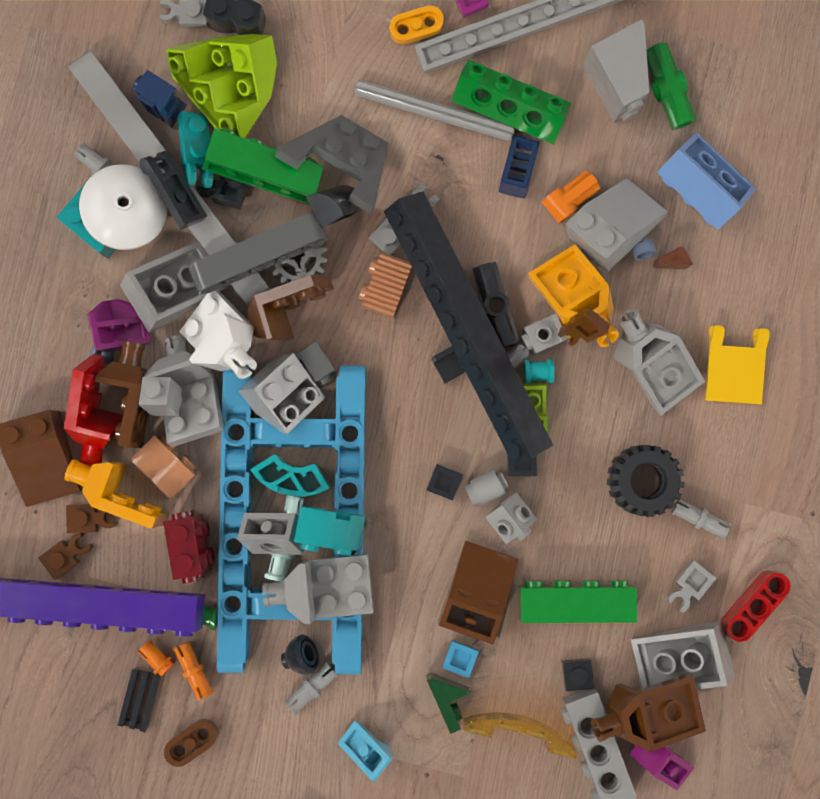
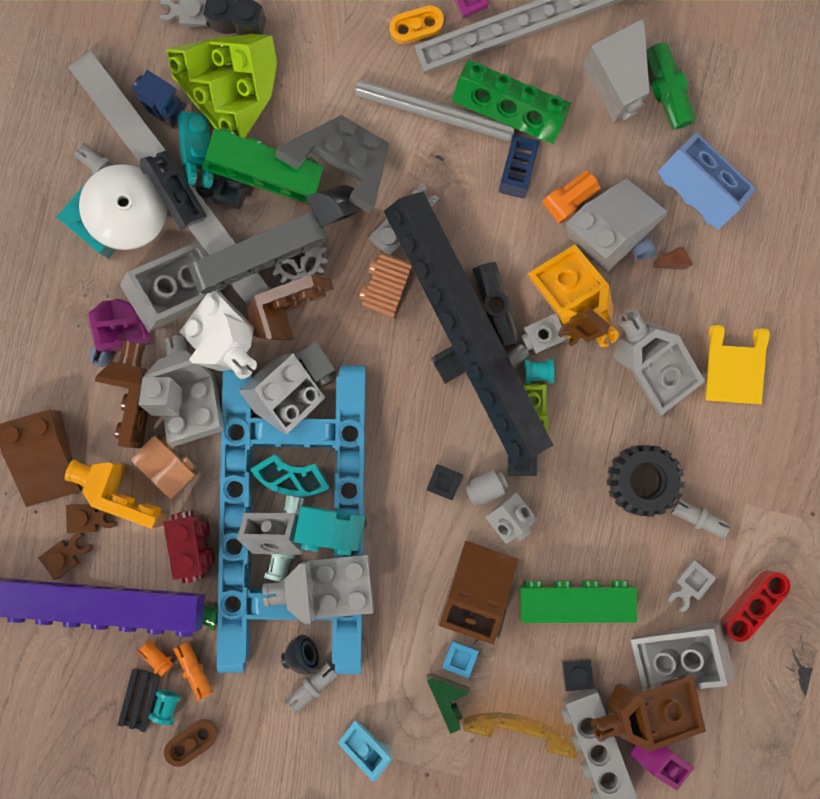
(83, 418): red plate -> none
(165, 707): none -> teal bush

